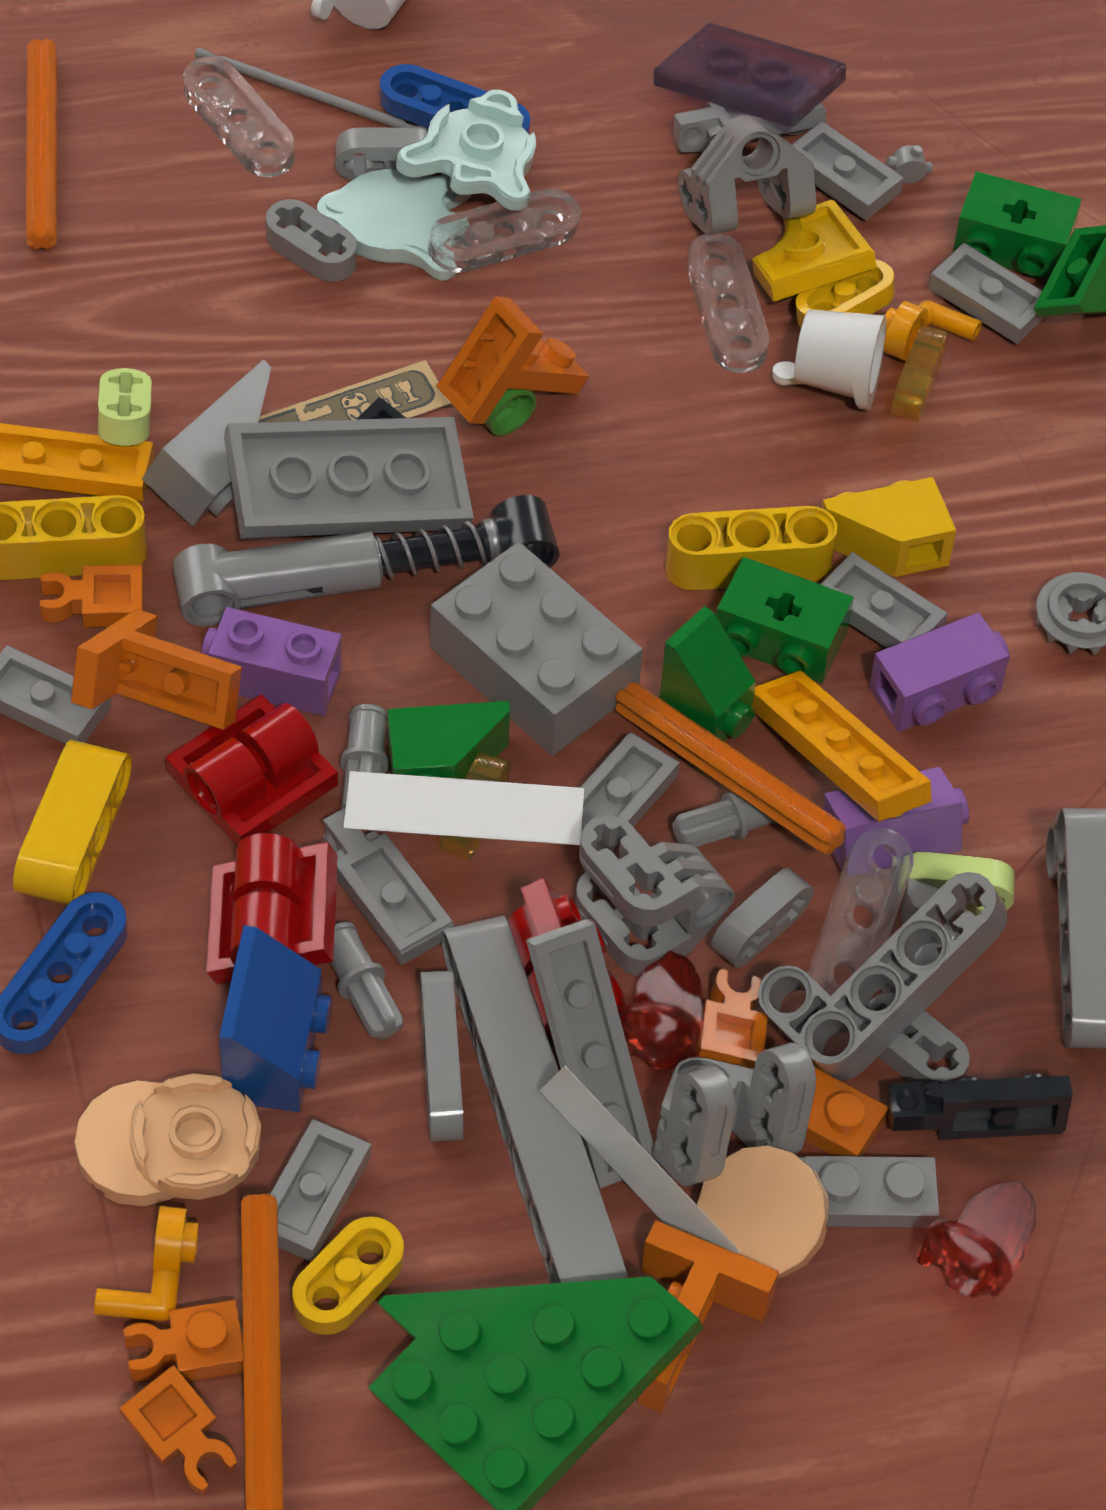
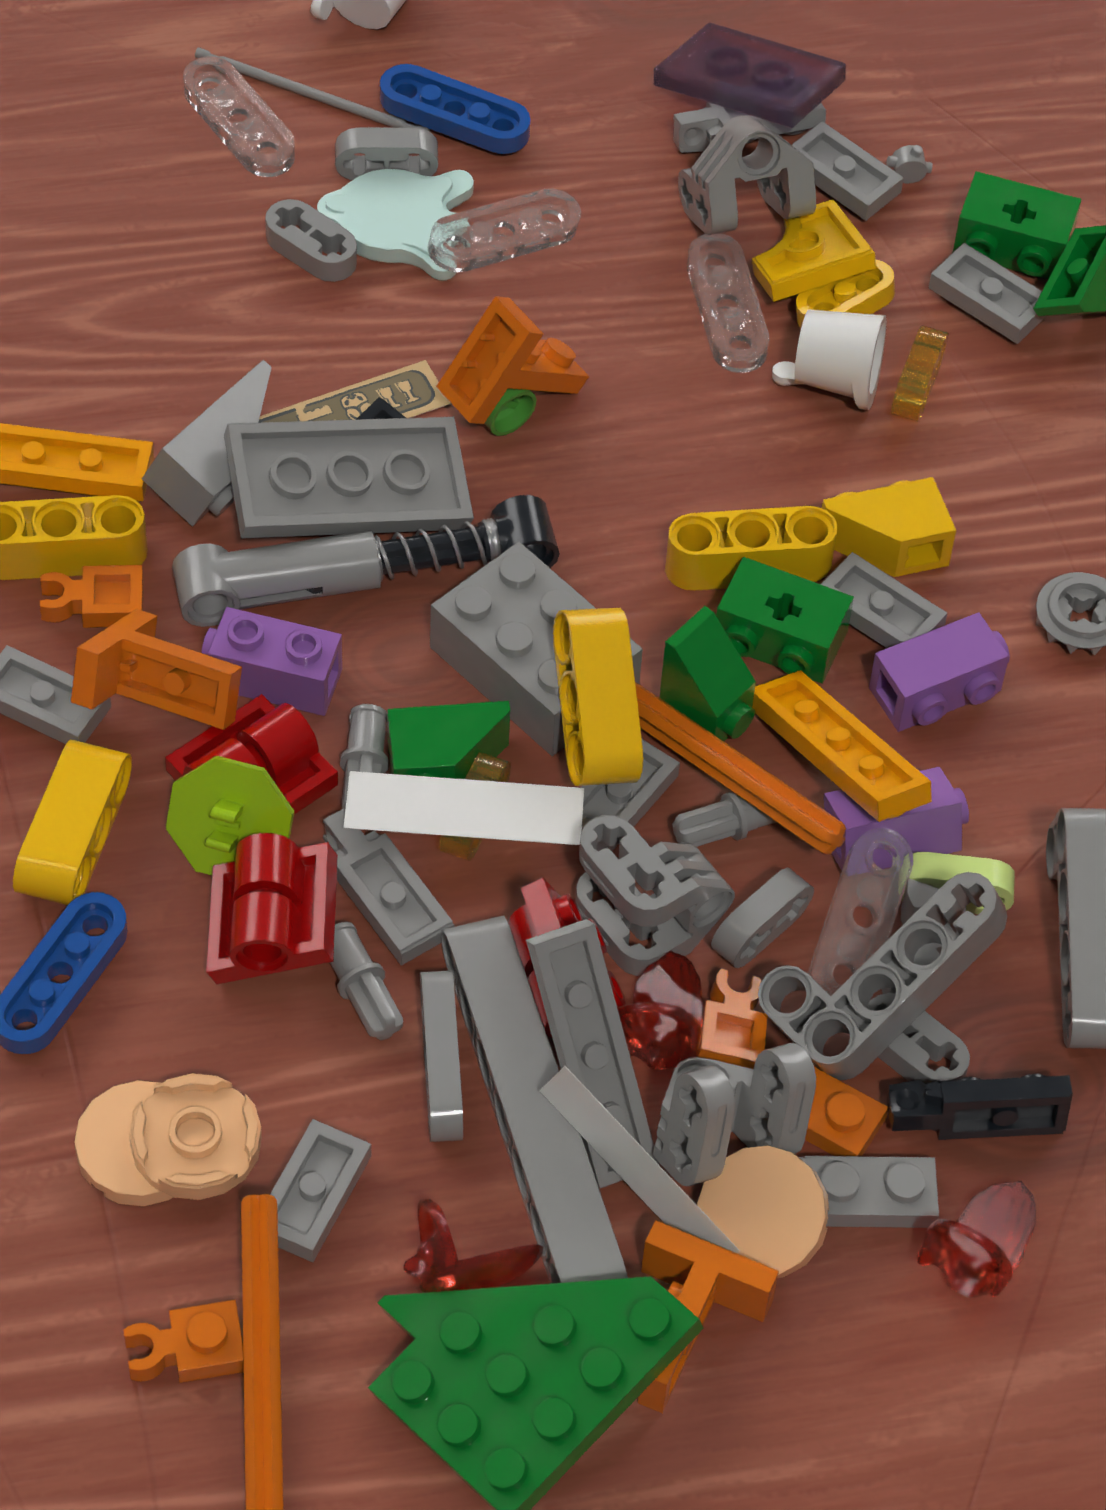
(41, 145): orange axle -> none
(124, 407): yellowish green beam -> none
(173, 1422): orange plate -> none
(174, 1243): light orange plate -> none
(220, 807): none -> lime piece
(273, 1023): blue slope -> none
(344, 1278): yellow plate -> none
(439, 1266): none -> clear red piece
(478, 148): light aqua tile -> none
(598, 696): none -> yellow beam
(908, 317): light orange plate -> none

